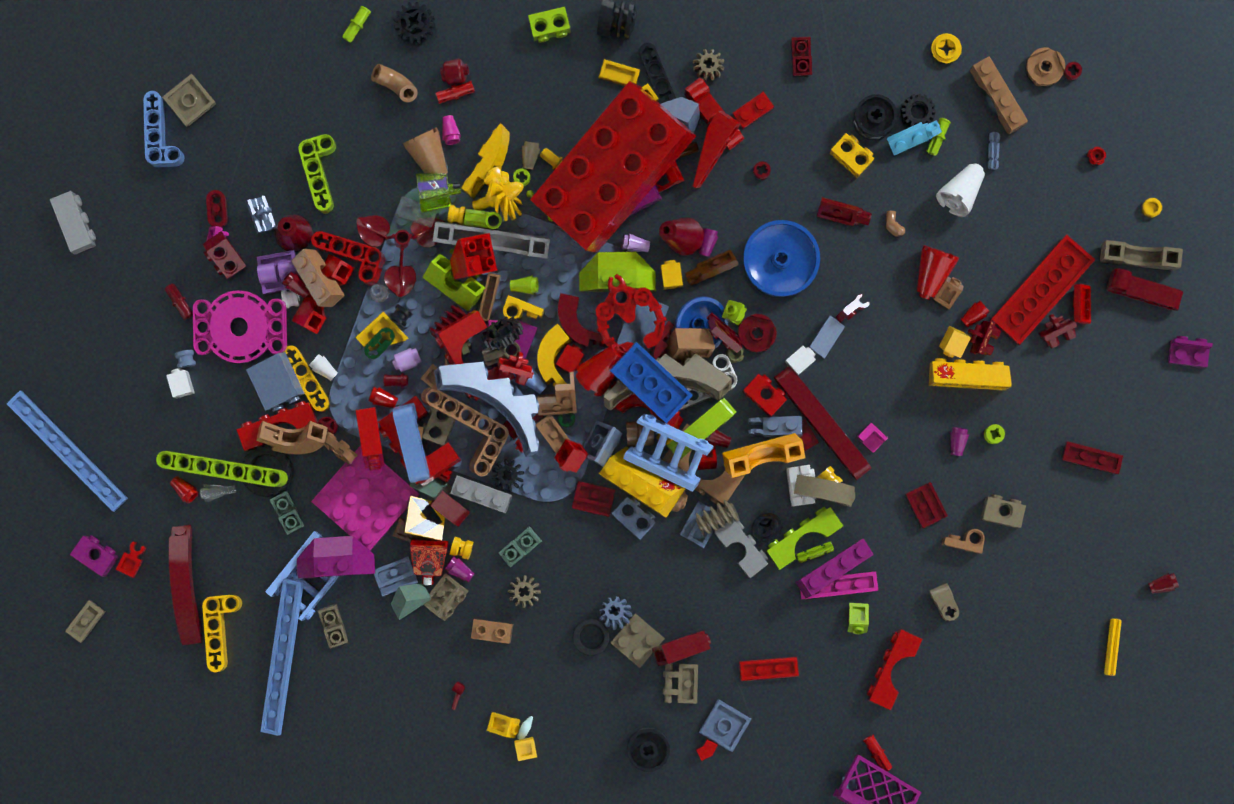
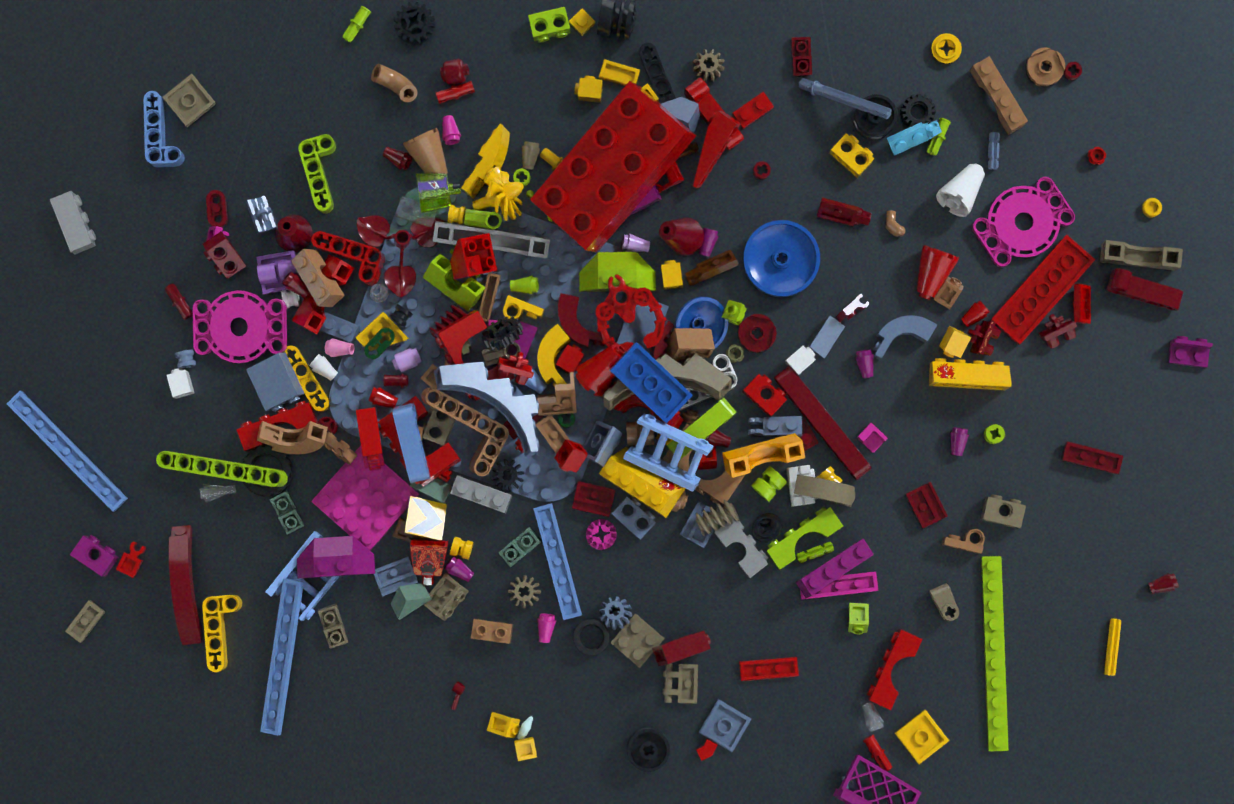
(184, 489): red cone -> none
(338, 348): none -> bright pink cone
(340, 328): none -> sand blue plate
(399, 158): none -> dark red cone
(449, 508): dark red slope -> none
(546, 625): none -> dark pink cone
(557, 561): none -> medium blue plate
(582, 22): none -> yellow plate
(589, 89): none -> yellow brick
(608, 540): none -> dark pink gear
(690, 416): none -> medium nougat plate
(720, 330): dark red plate -> none
(769, 483): none -> lime wheel
(816, 88): none -> sand blue axle
(865, 362): none -> magenta cone
(872, 718): none -> clear cone
(906, 325): none -> sand blue arch
(921, 736): none -> yellow plate
(994, 653): none -> lime plate
(1004, 228): none -> dark pink piece

